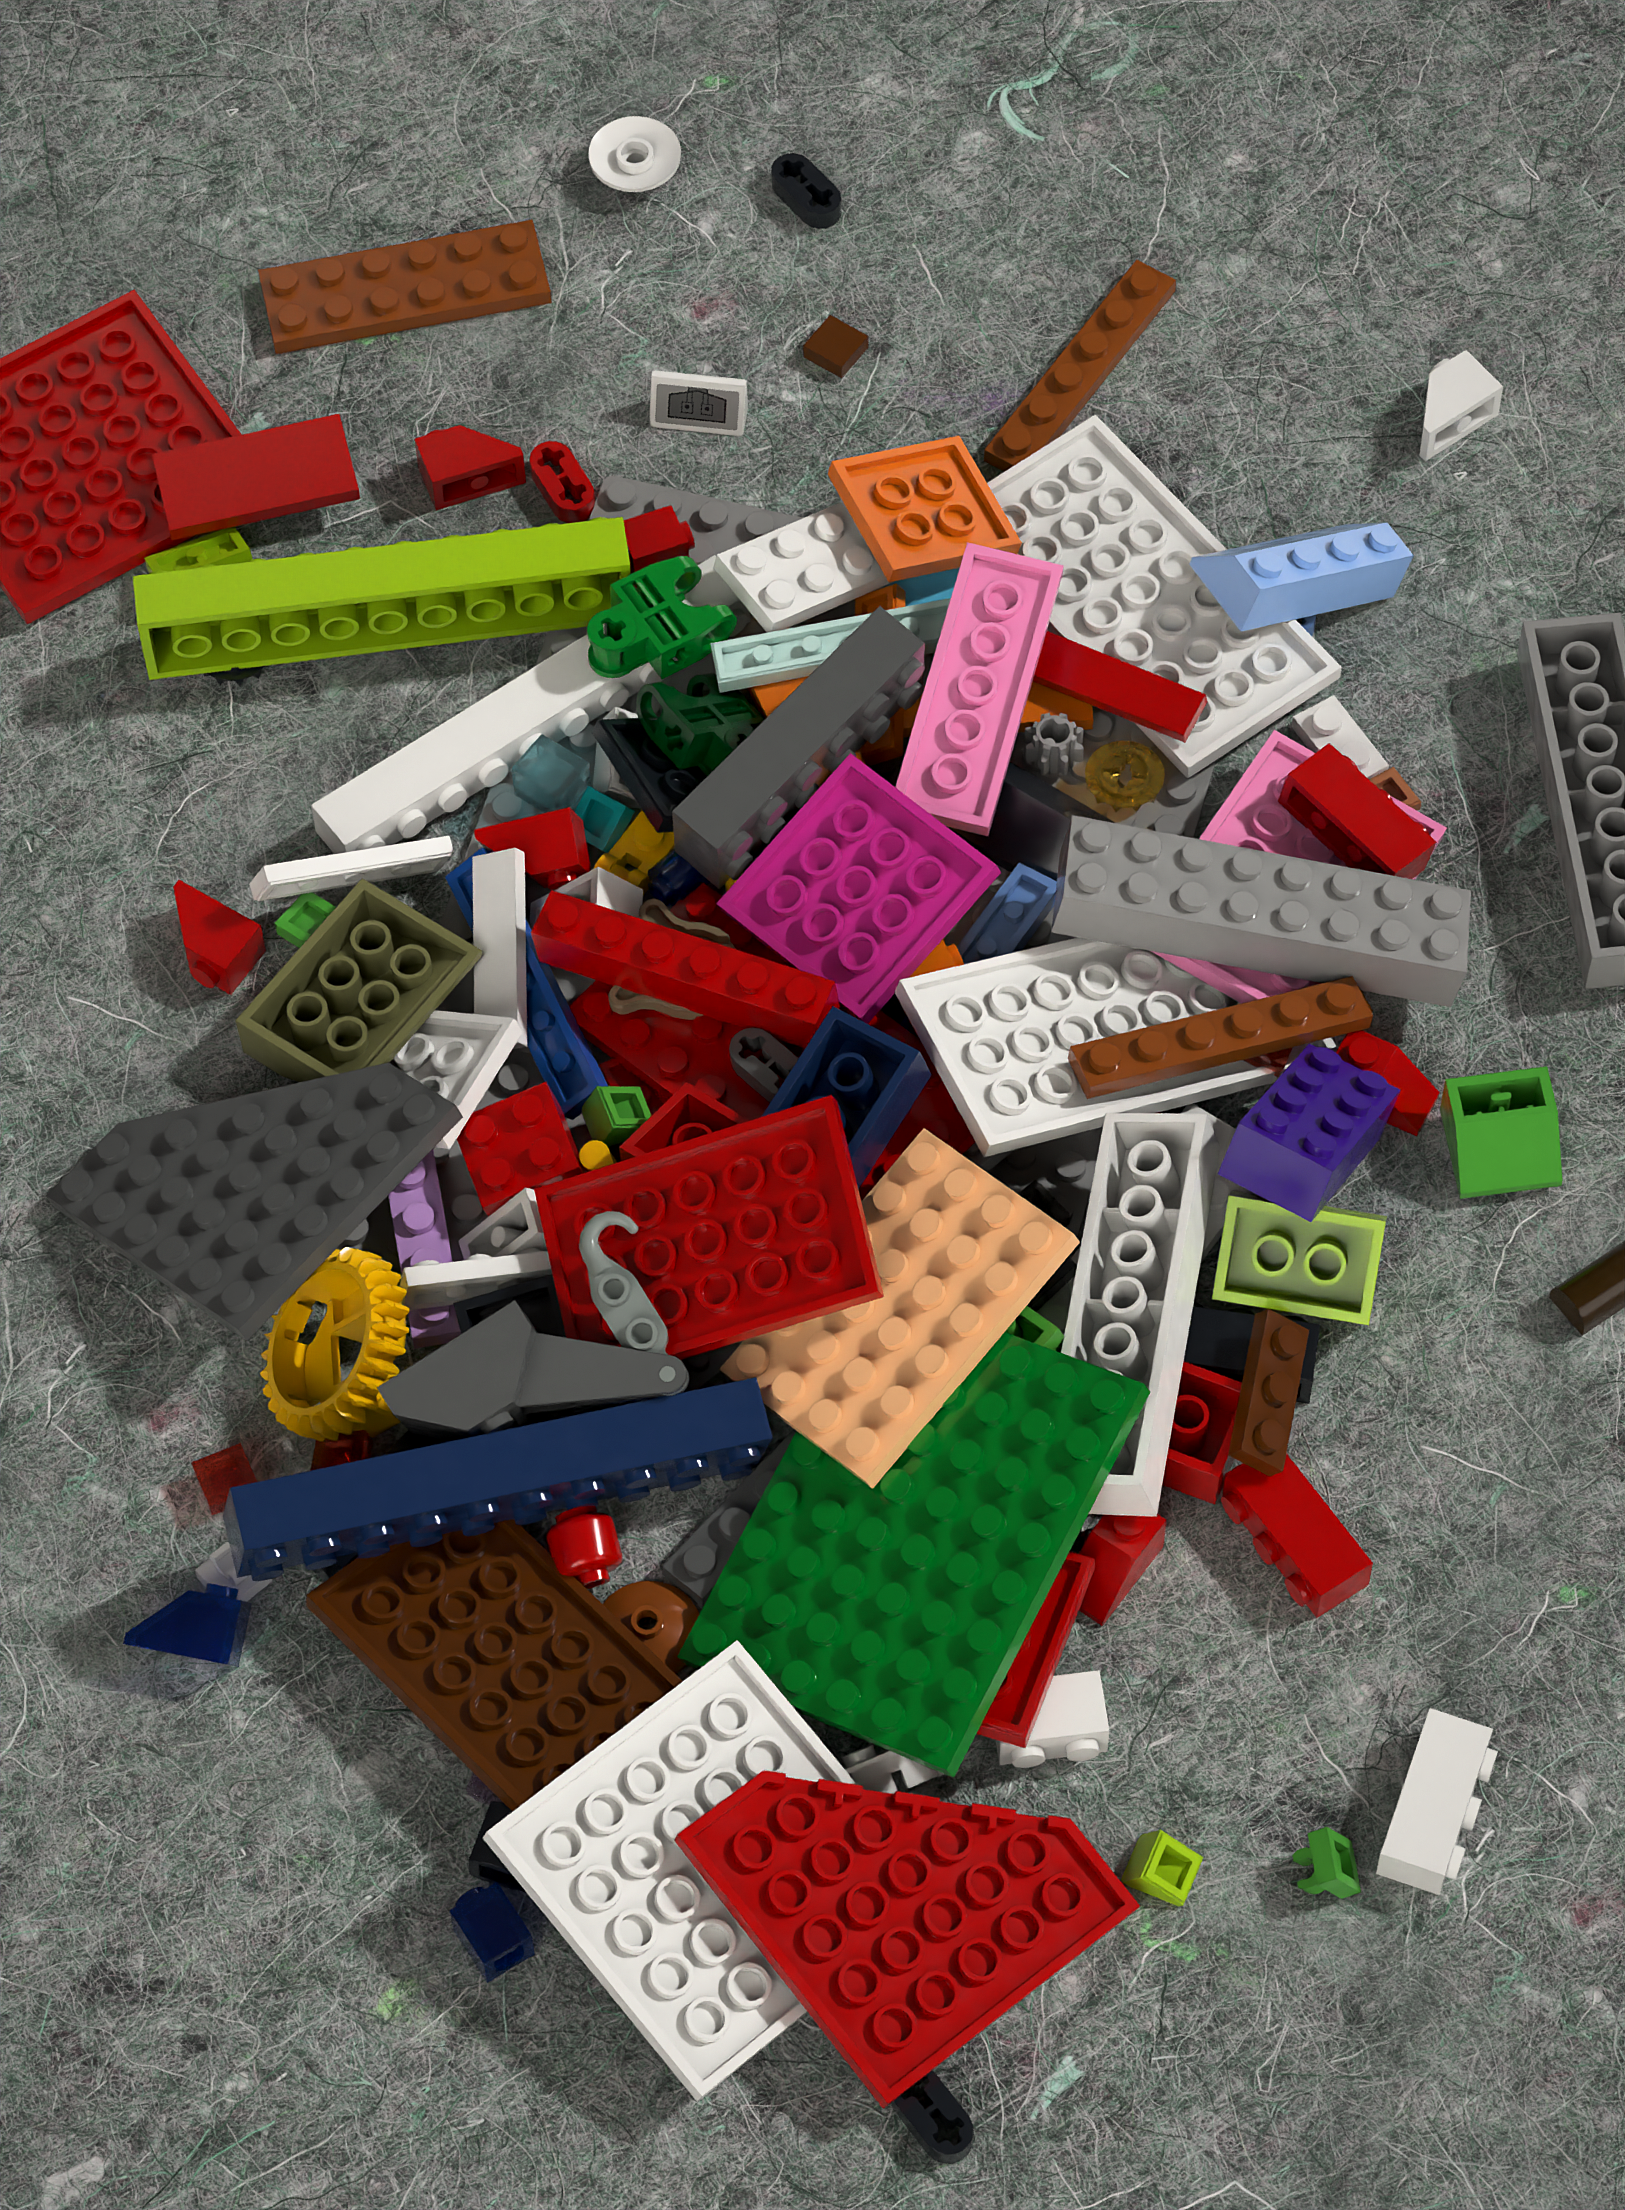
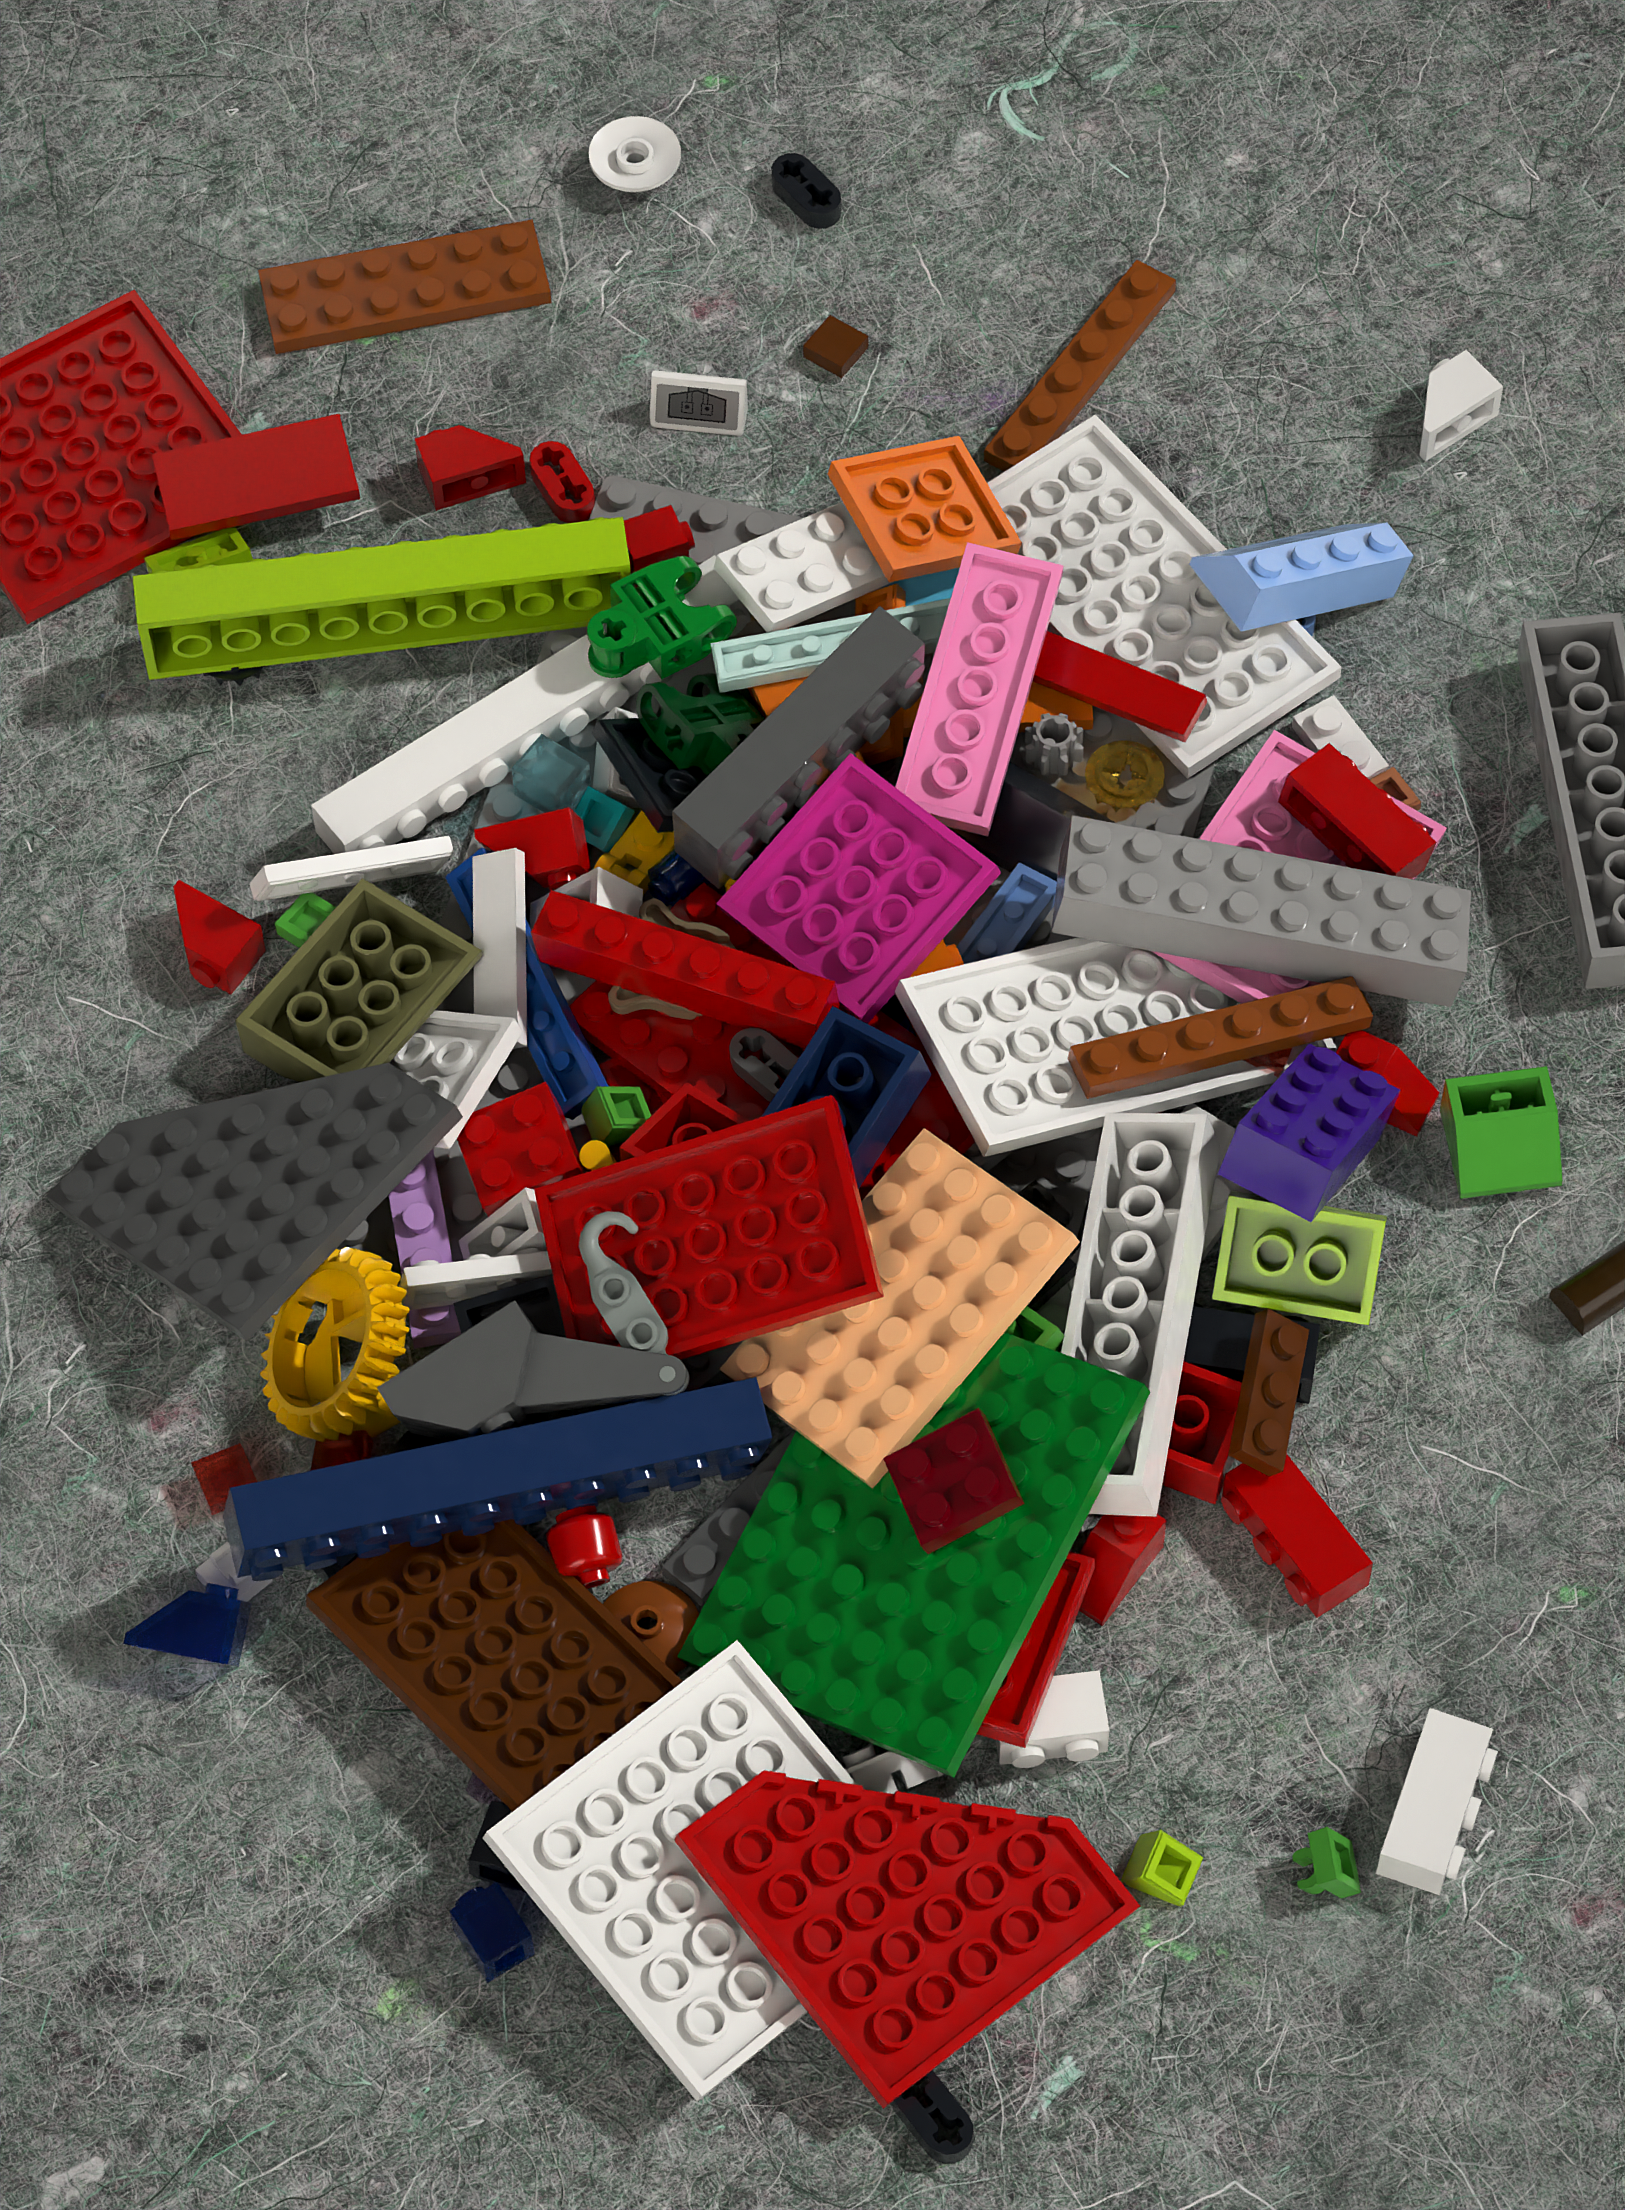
(953, 1481): none -> dark red plate

